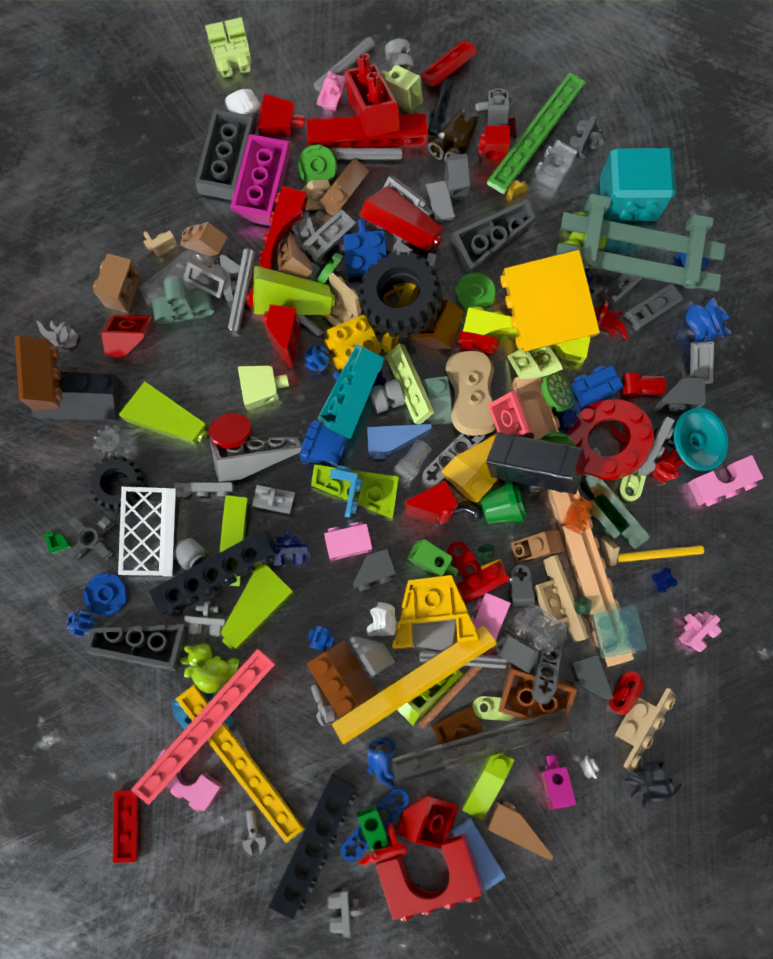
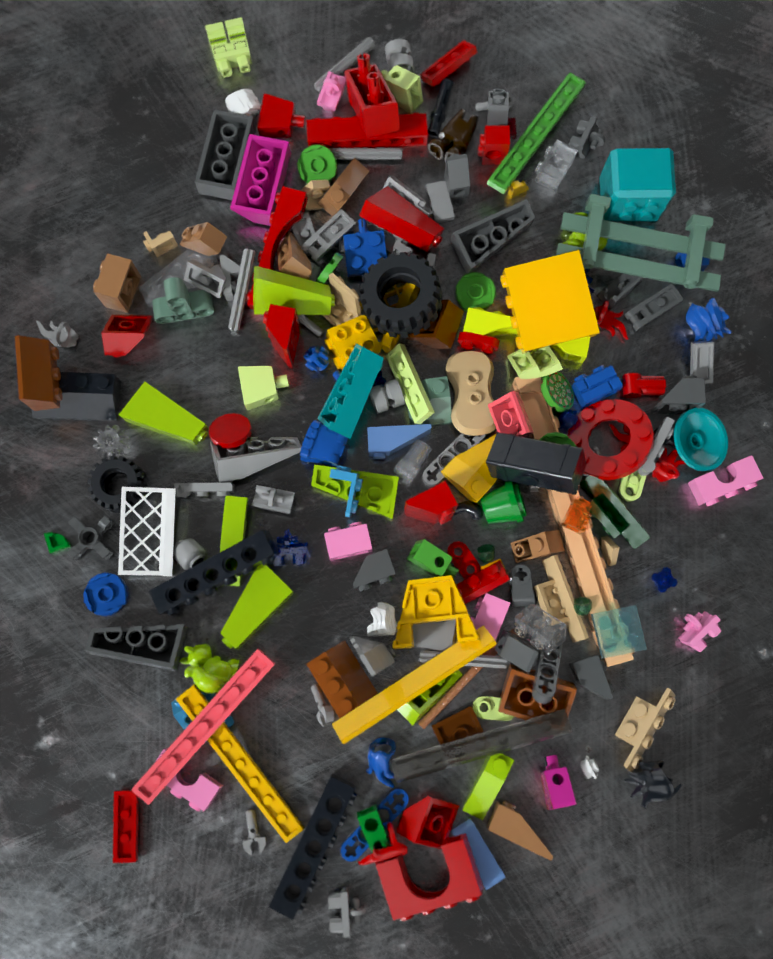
(80, 623): blue gear -> none
(206, 615): light grey hips -> none
(320, 638): blue gear -> none
(625, 693): red plate -> none
(662, 553): yellow bar -> none

